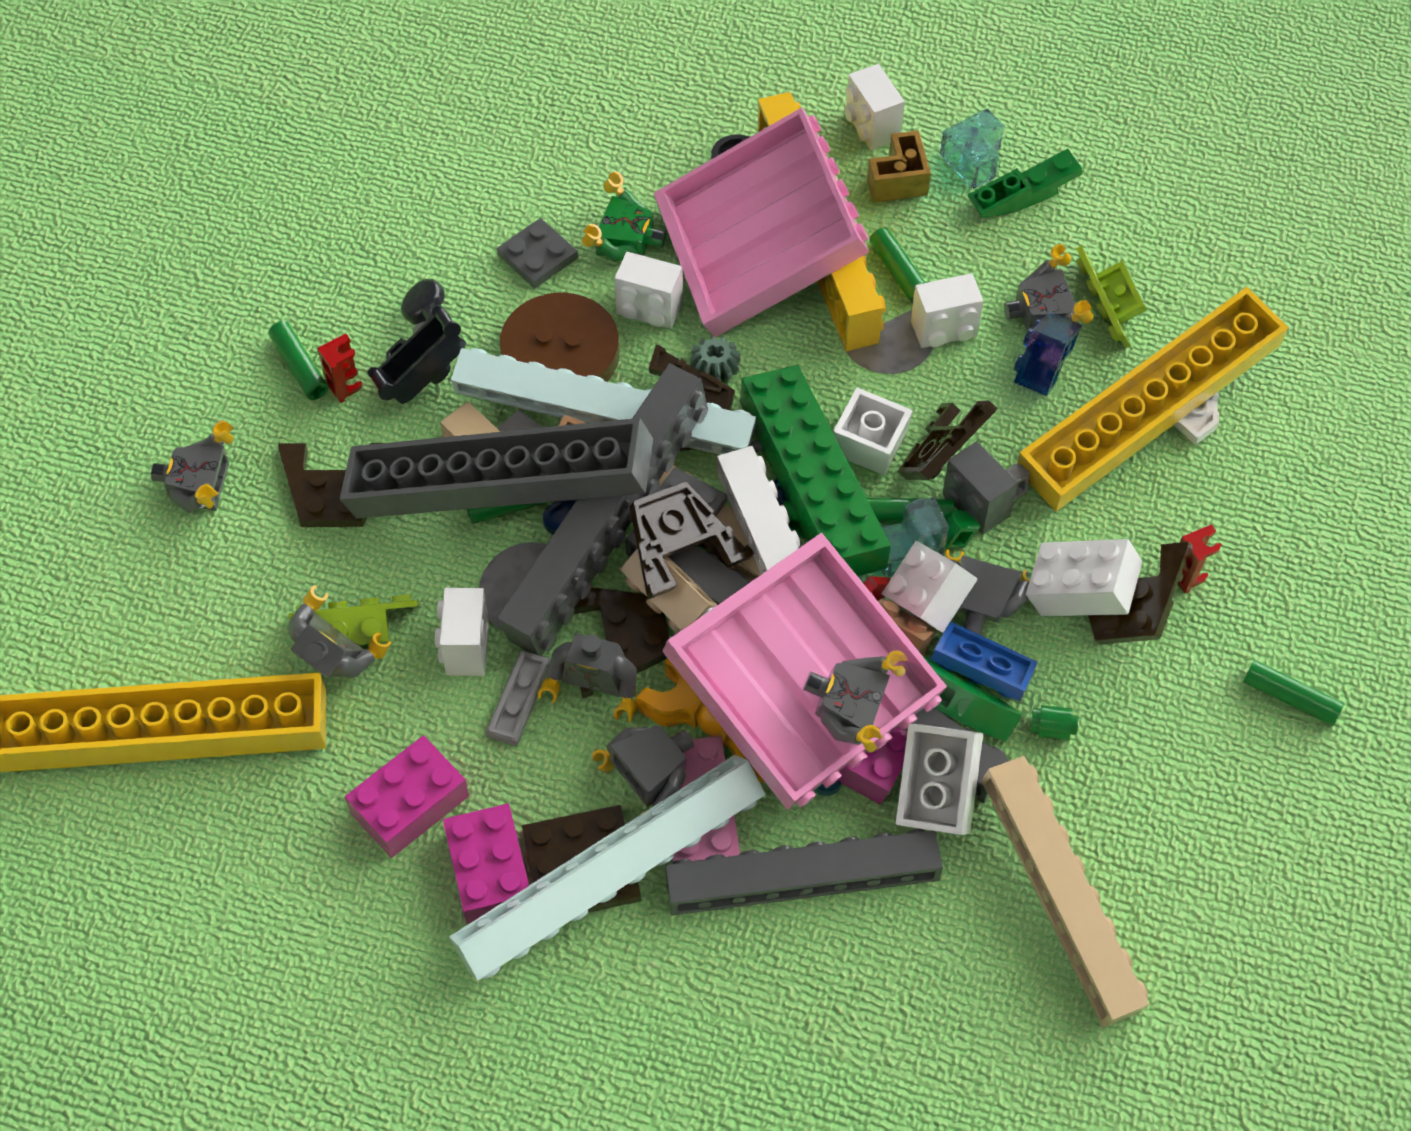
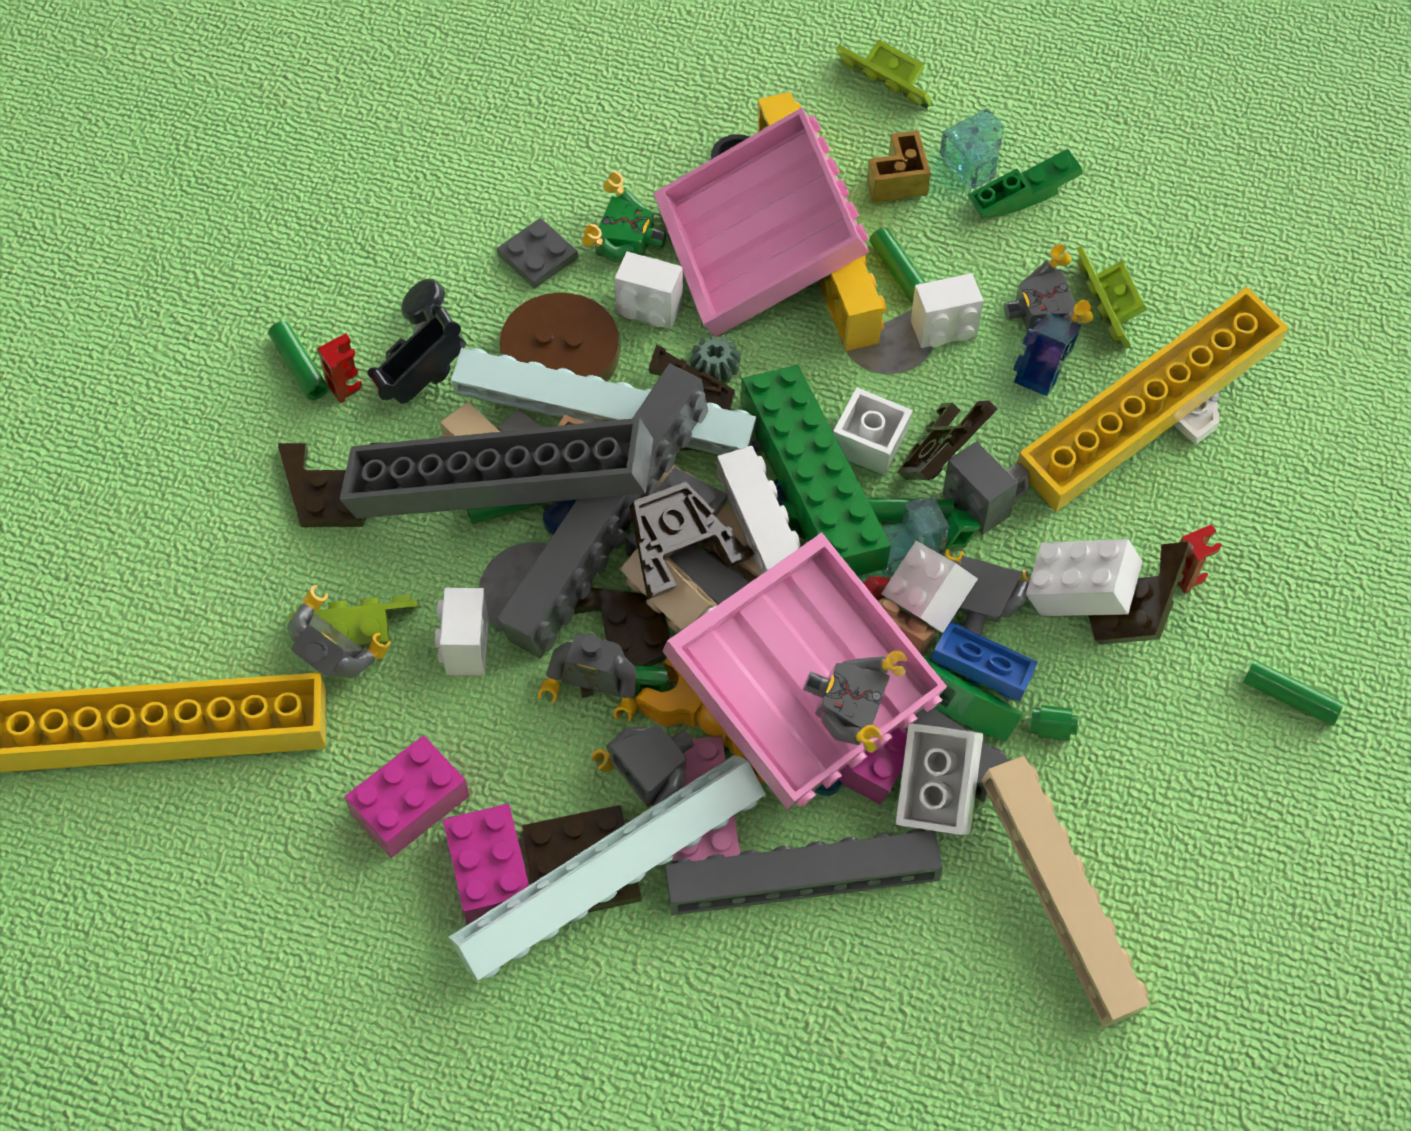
(197, 471): dark grey torso -> none
(518, 698): light grey tile -> none
(650, 677): none -> green brick
(873, 106): white brick -> none
(890, 66): none -> lime bracket

